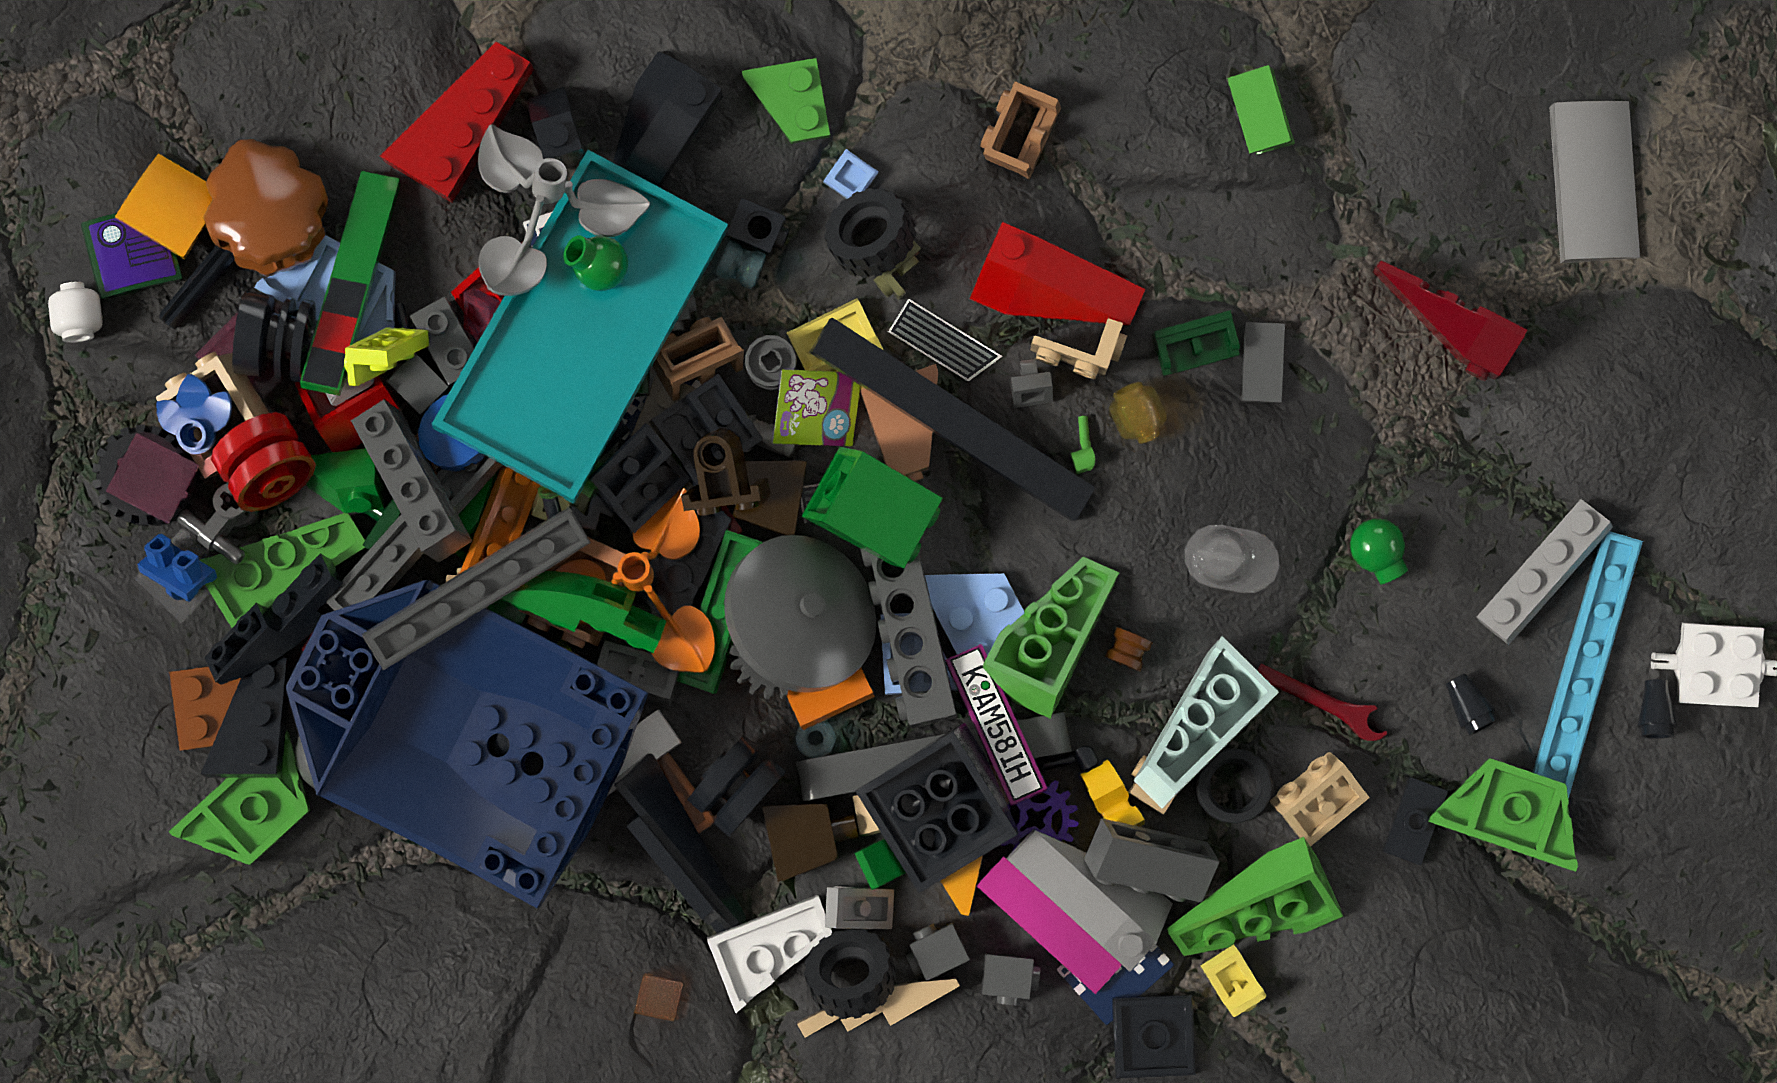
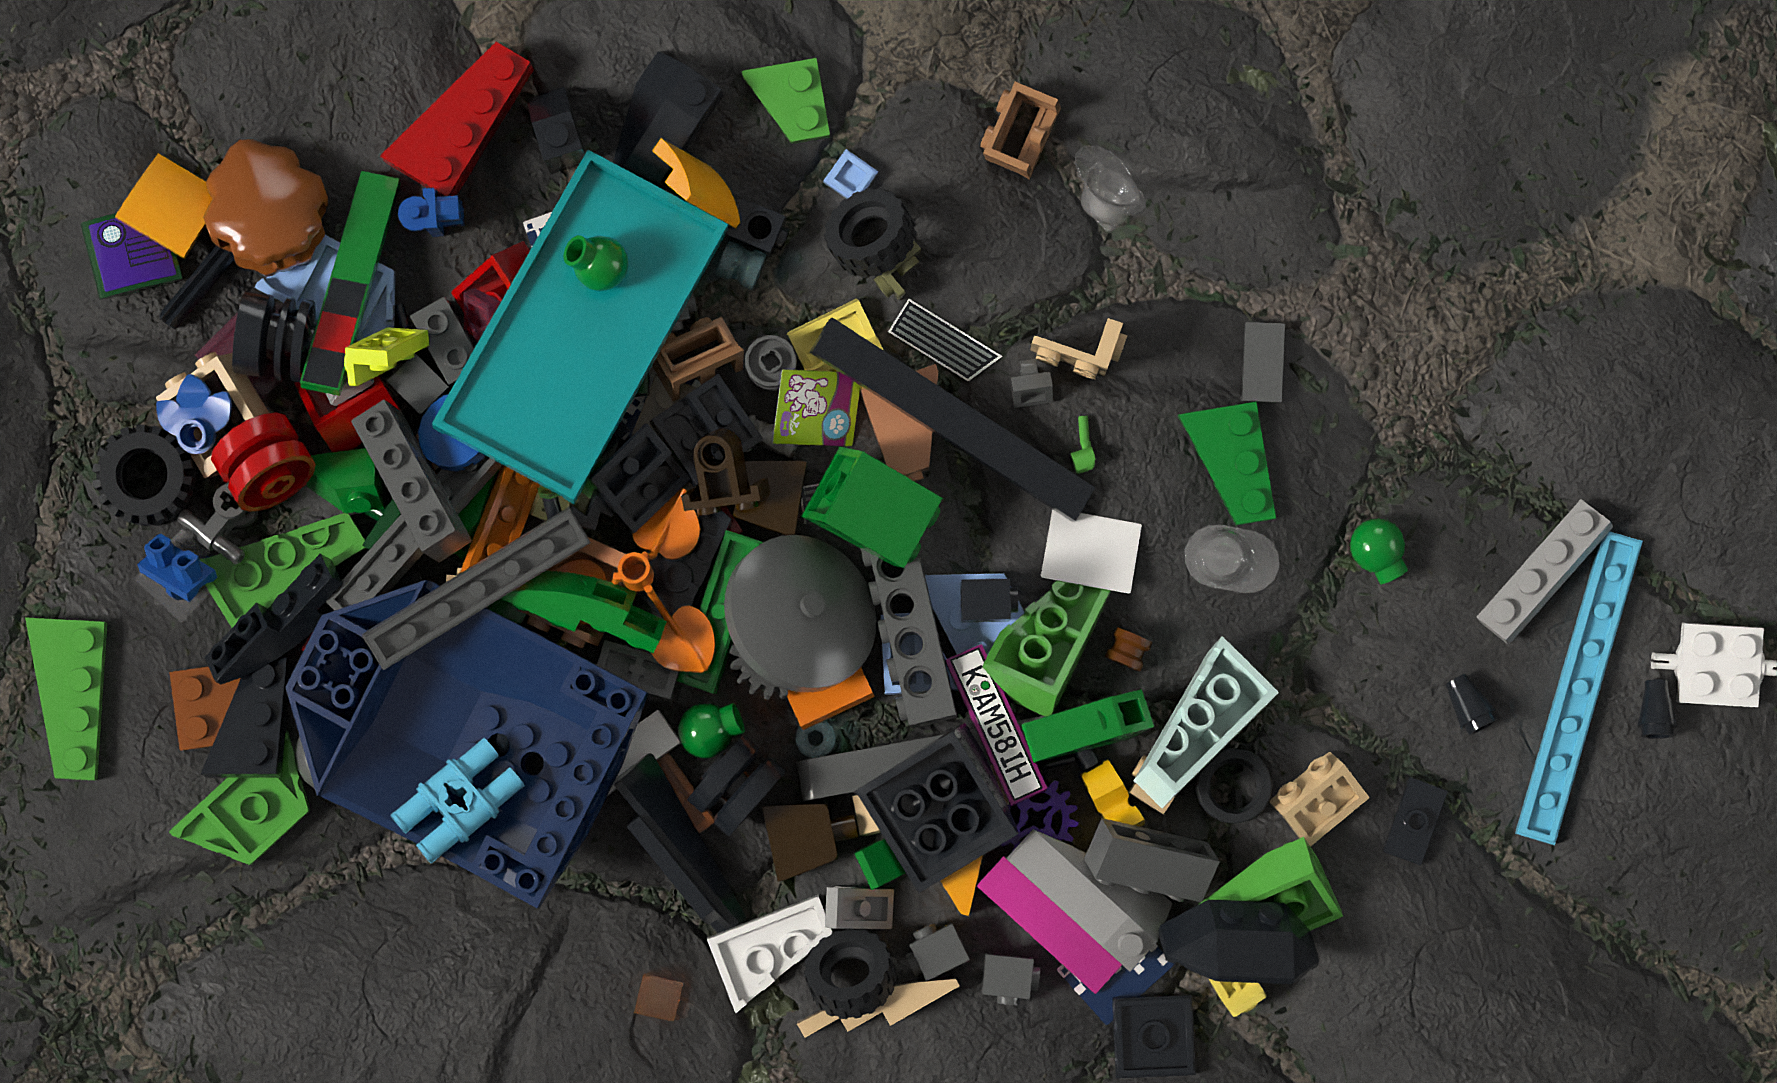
(70, 686): none -> bright green wing
(75, 312): white head -> none
(152, 478): clear pink piece -> none
(431, 213): none -> blue hips
(457, 822): none -> medium azure pin
(512, 160): light grey plant -> none
(698, 183): none -> light orange slope
(708, 729): none -> green piece
(987, 600): none -> black brick
(1045, 281): red wedge -> none
(1088, 726): none -> green slope
(1092, 551): none -> white sticker
(1108, 187): none -> clear piece
(1137, 412): clear yellow head -> none
(1196, 343): dark green hinge -> none
(1235, 458): none -> green wing
(1240, 942): none -> black wedge
(1261, 110): bright green hinge -> none
(1352, 714): dark red piece -> none
(1472, 336): dark red wedge -> none
(1513, 812): bright green wing -> none
(1594, 181): light grey slope -> none

